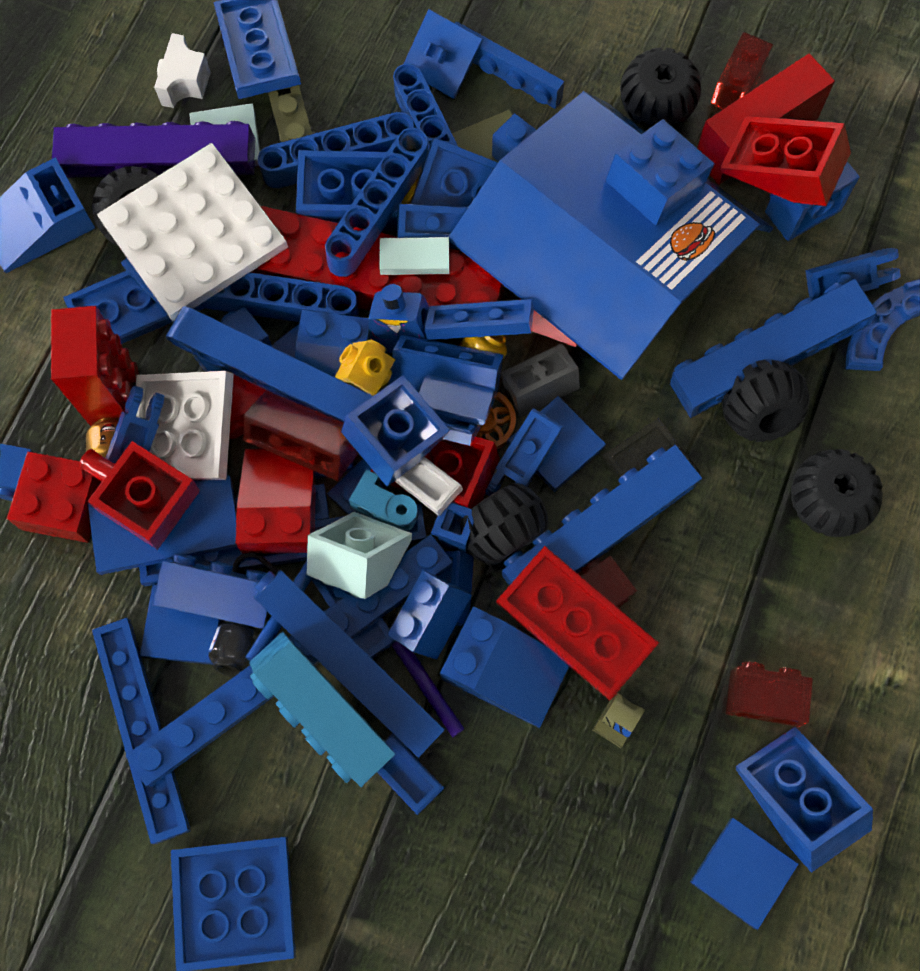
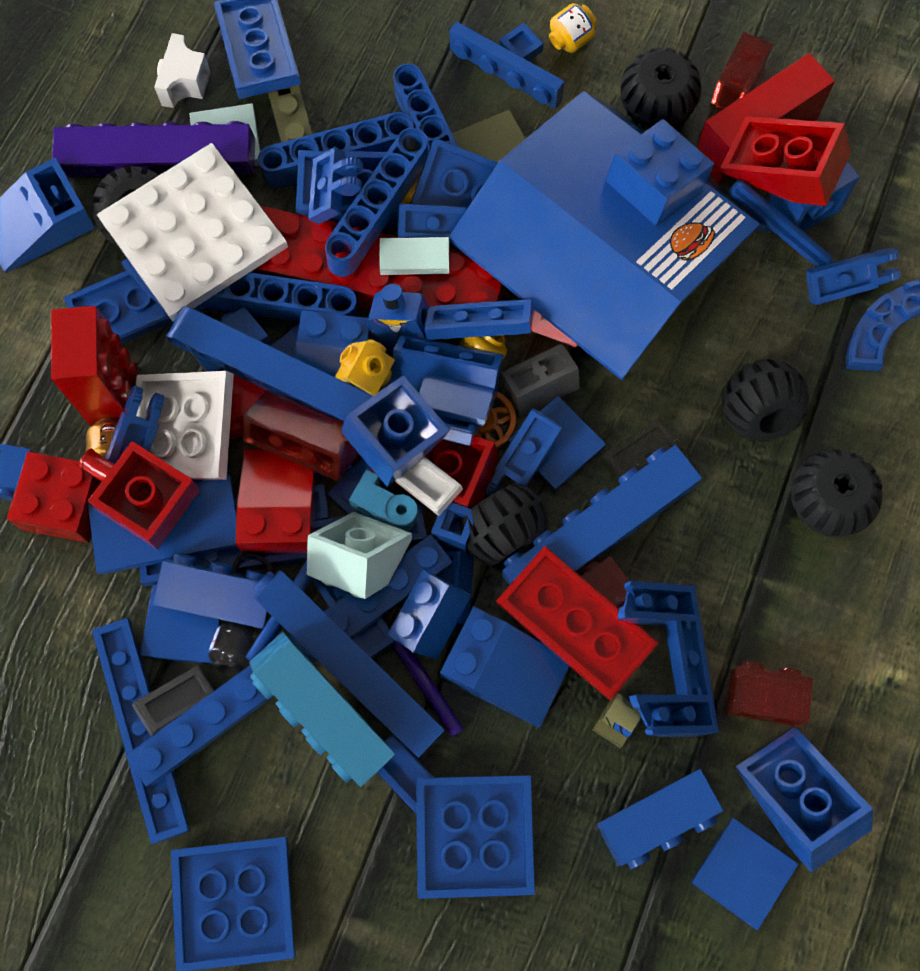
(172, 700): none -> dark grey tile
(331, 179): none -> blue hinge
(443, 53): blue piece -> none
(474, 836): none -> blue plate
(510, 136): blue brick -> none
(522, 42): none -> blue plate
(572, 28): none -> head
(660, 820): none -> blue brick
(676, 608): none -> blue wedge
(779, 224): none -> blue axle
(783, 338): blue brick -> none

